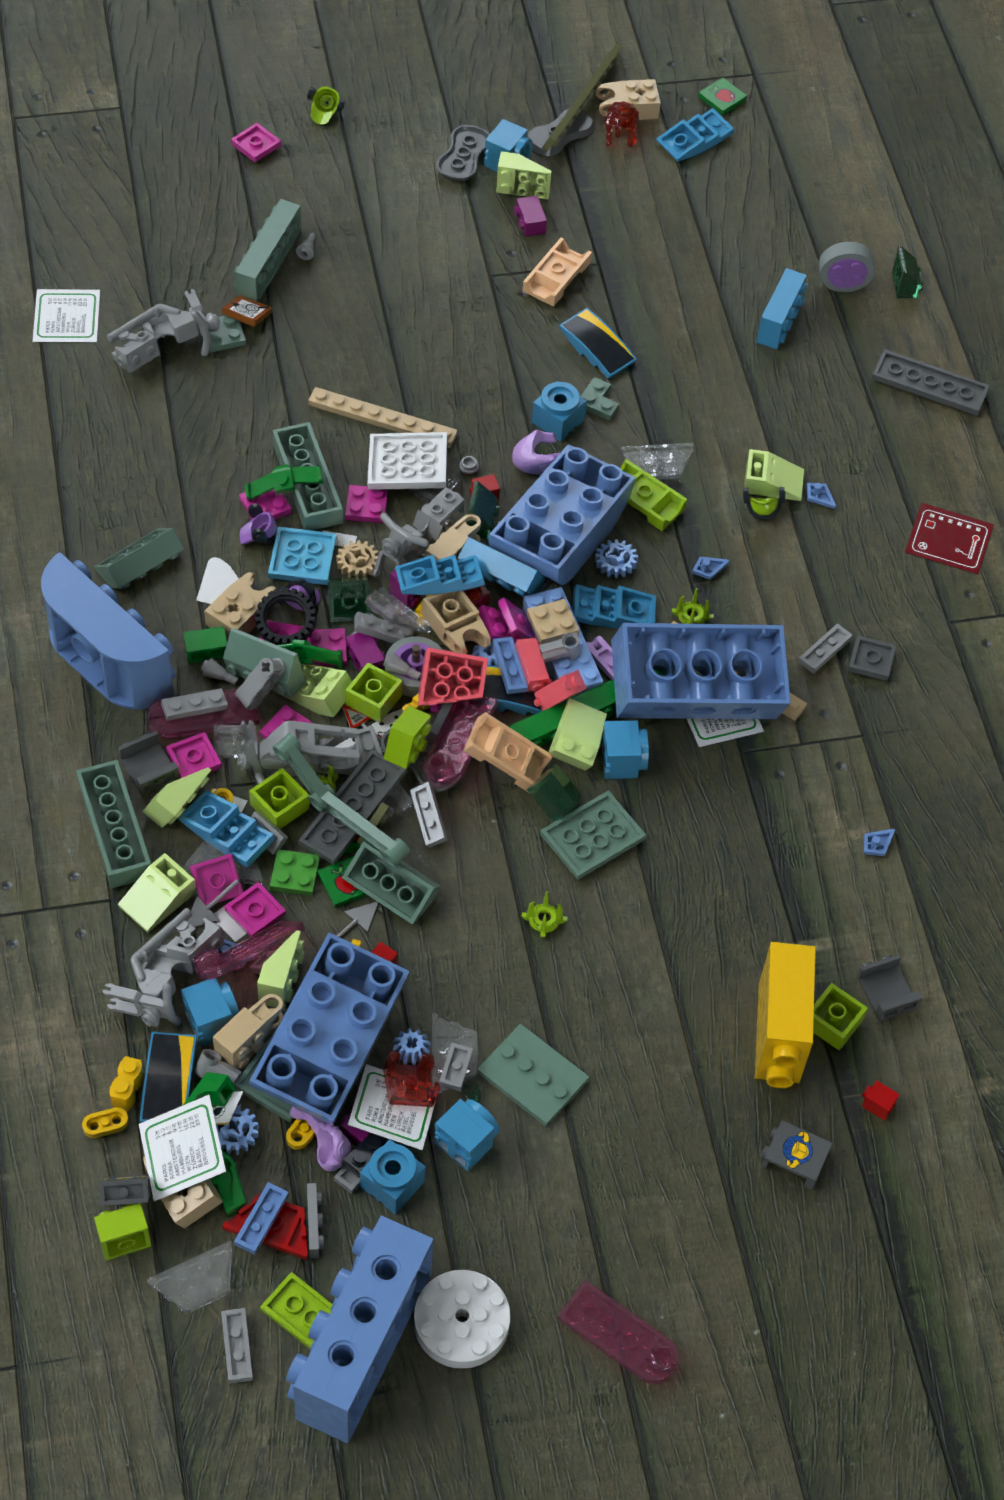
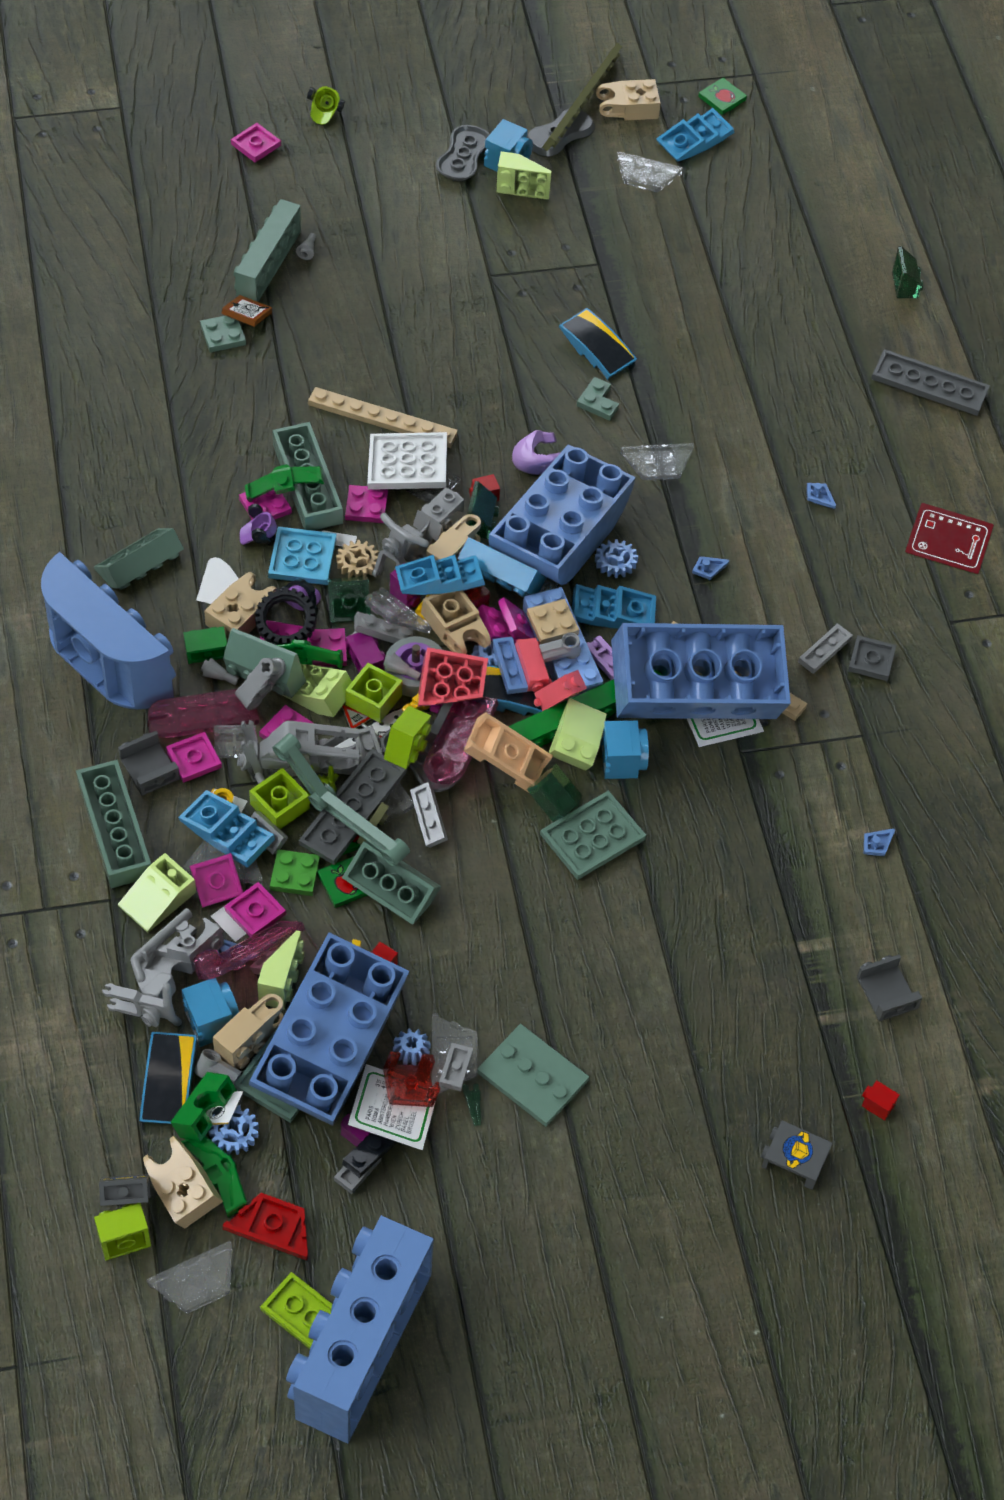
(66, 315): white sticker -> none
(104, 1121): yellow plate -> none
(126, 1083): yellow brick -> none
(157, 323): light grey piece -> none
(174, 797): yellowish green slope -> none
(182, 1148): white sticker -> none
(194, 704): light grey plate -> none
(201, 911): light grey piece -> none
(237, 1345): light grey plate -> none
(261, 1218): medium blue plate -> none
(300, 1129): yellow plate -> none
(314, 1220): light grey plate -> none
(331, 1142): lavender hair -> none
(361, 915): light grey piece -> none
(392, 1175): dark azure piece -> none
(465, 1295): white piece -> none
(466, 1132): dark azure piece -> none
(468, 465): light grey plate -> none
(530, 216): magenta brick -> none
(544, 926): lime piece -> none
(555, 272): light nougat piece -> none
(559, 409): dark azure piece -> none
(620, 1334): clear pink plate -> none
(628, 121): clear red piece -> none
(646, 172): none -> clear wing
(653, 497): lime piece -> none
(703, 613): lime piece -> none
(764, 507): cap -> none
(768, 472): yellowish green slope -> none
(782, 309): dark azure brick -> none
(785, 1014): yellow brick -> none
(837, 1016): lime brick -> none
(846, 266): wheel -> none

